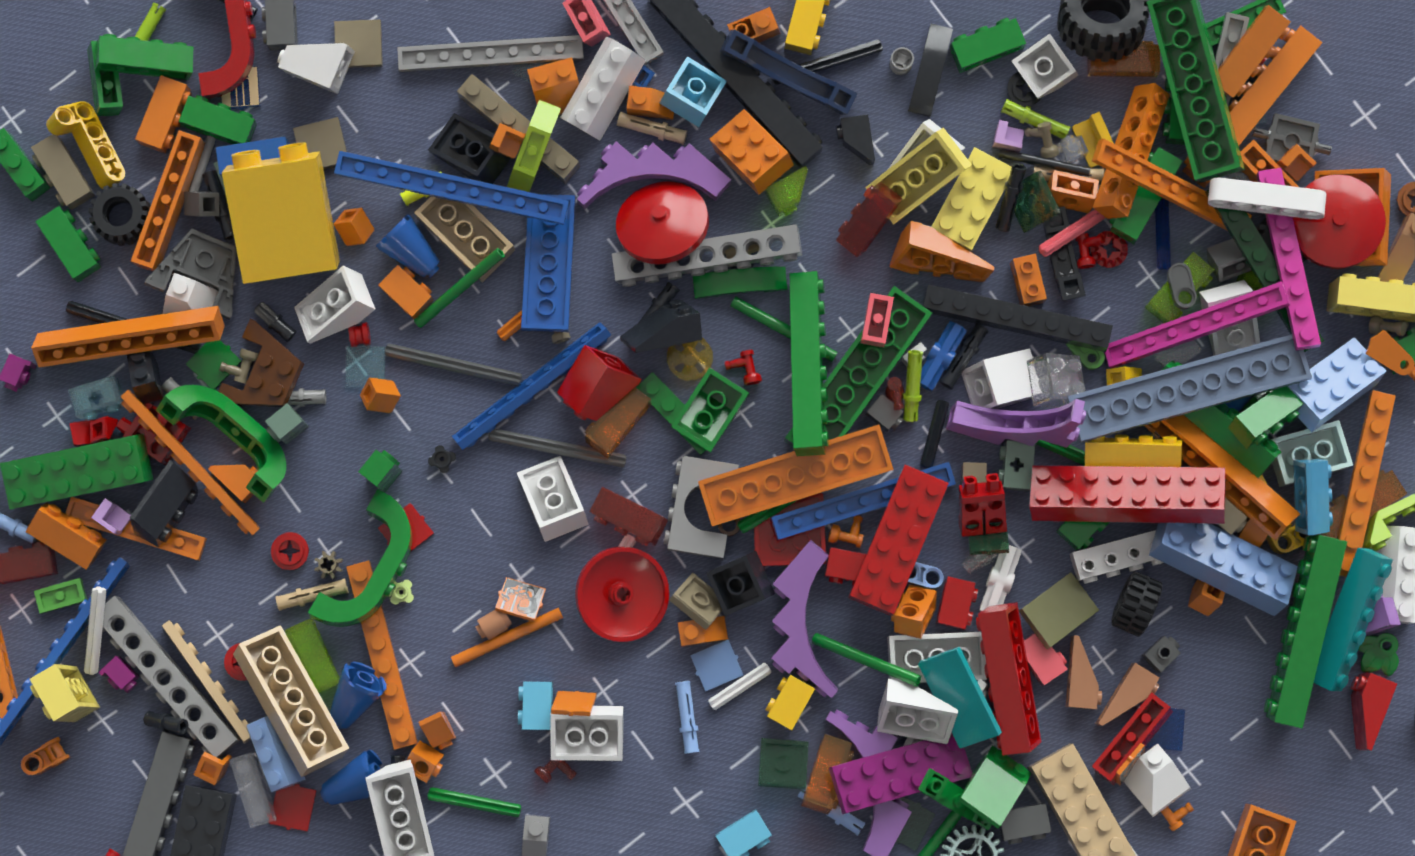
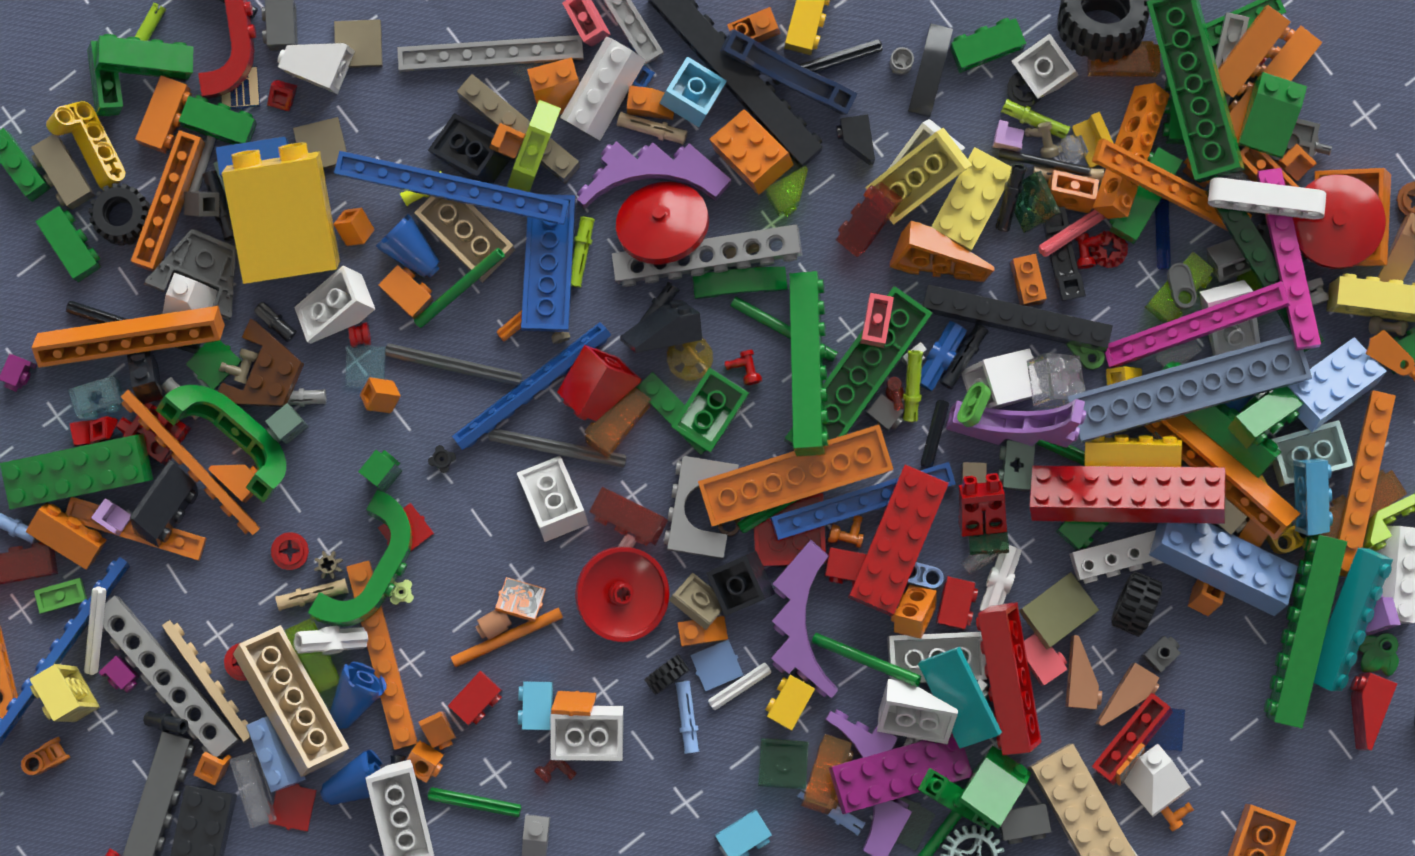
(281, 95): none -> red slope
(330, 640): none -> white piece
(476, 698): none -> red brick
(581, 249): none -> lime pin
(666, 674): none -> black tyre
(974, 404): none -> bright green plate
(1271, 114): none -> green slope
(1318, 296): none -> light grey wheel

